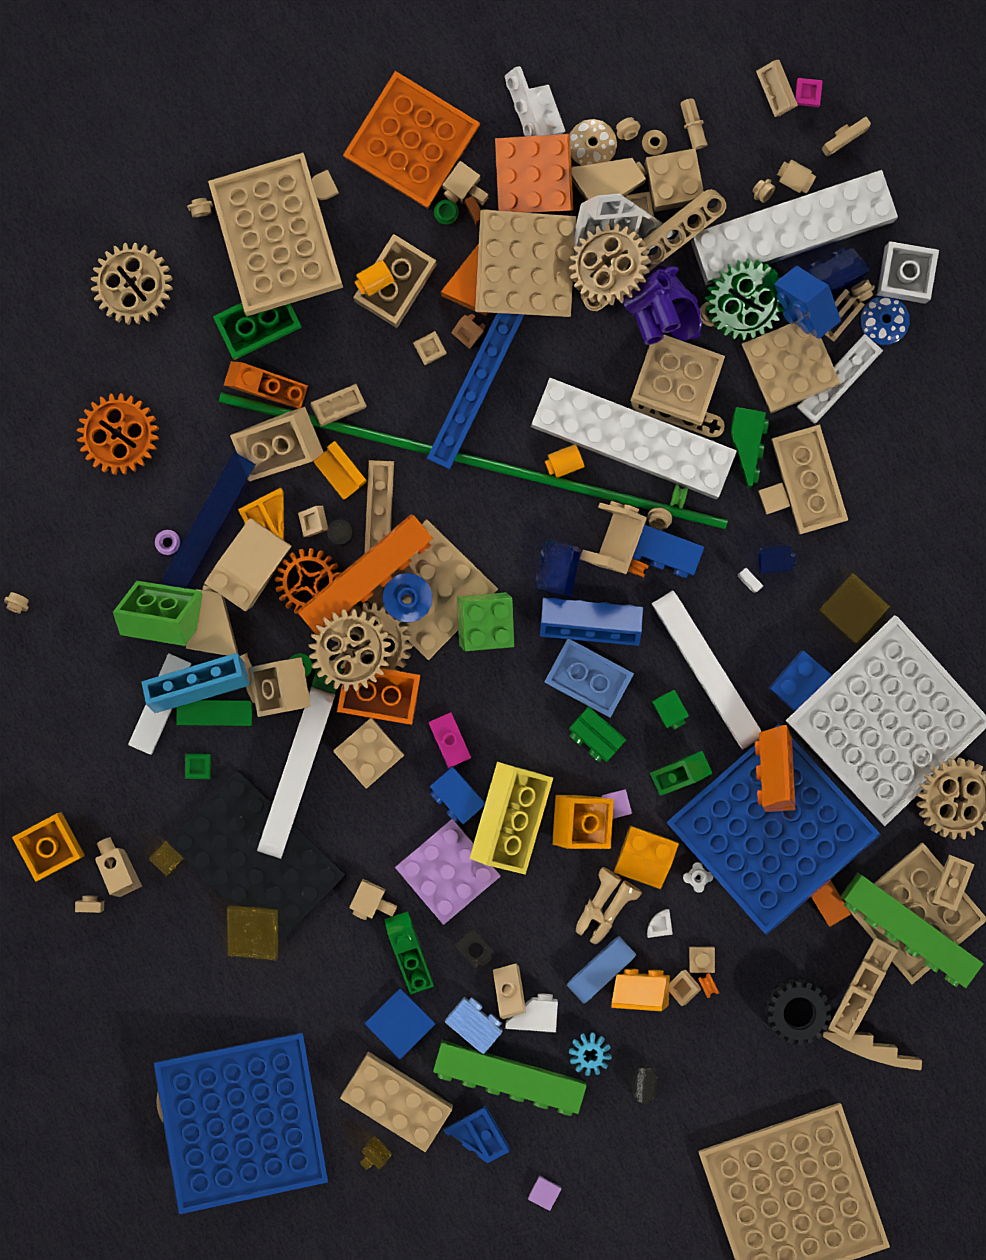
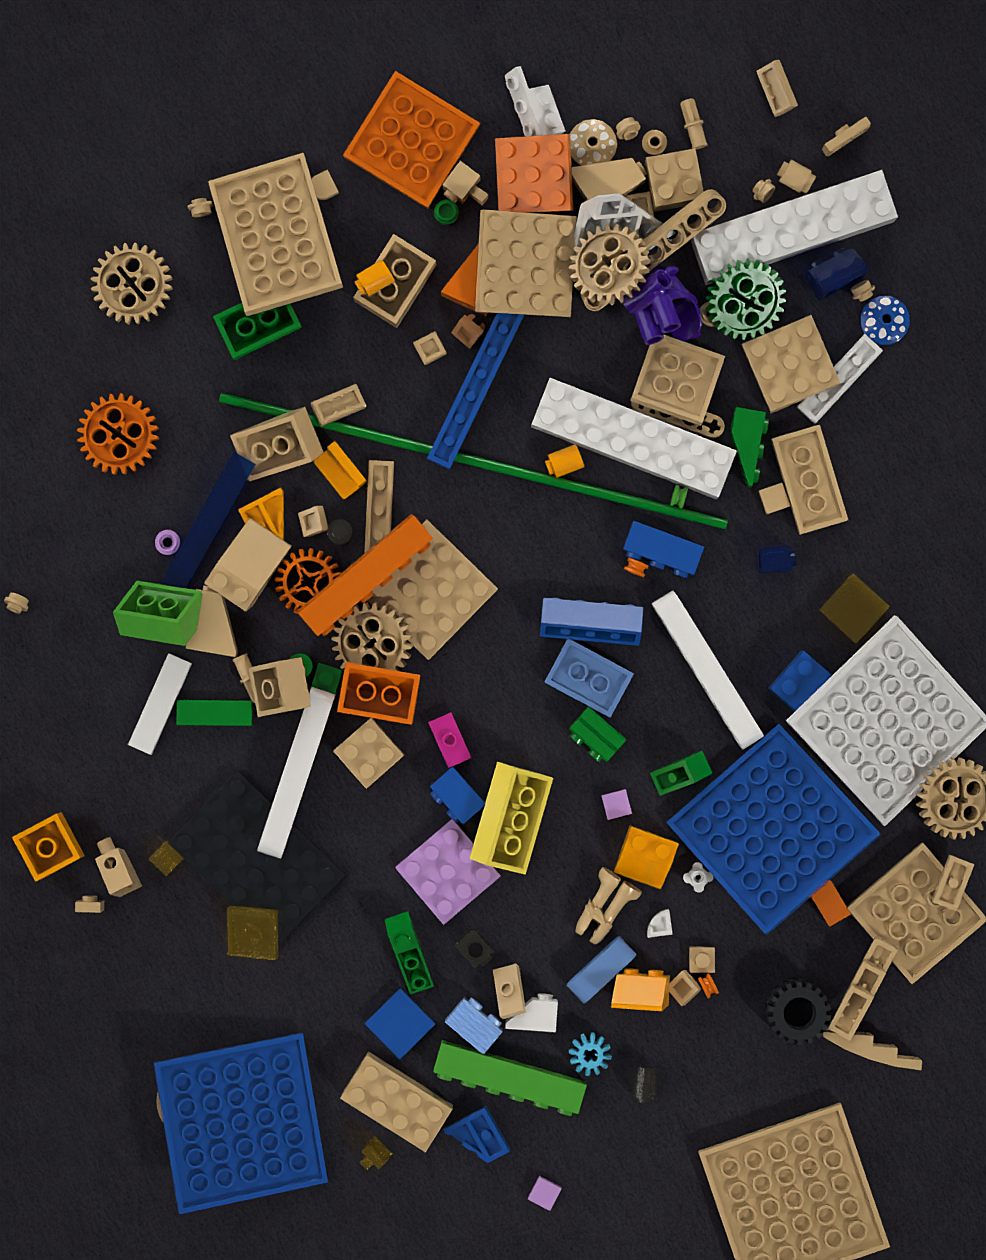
(195, 683): dark azure brick -> none
(197, 766): green tile -> none
(265, 384): orange slope -> none
(358, 671): tan gear -> none
(369, 899): tan brick -> none
(411, 586): blue dish -> none
(473, 209): dark orange tile -> none
(485, 621): bright green brick -> none
(558, 568): clear blue brick -> none
(583, 822): light orange slope -> none
(619, 540): tan panel -> none
(659, 518): tan plate -> none
(670, 710): green brick -> none
(749, 580): white tile -> none
(775, 770): orange slope -> none
(807, 302): blue brick -> none
(808, 92): dark pink plate -> none
(850, 302): tan tile -> none
(907, 272): white brick -> none
(911, 930): bright green brick -> none

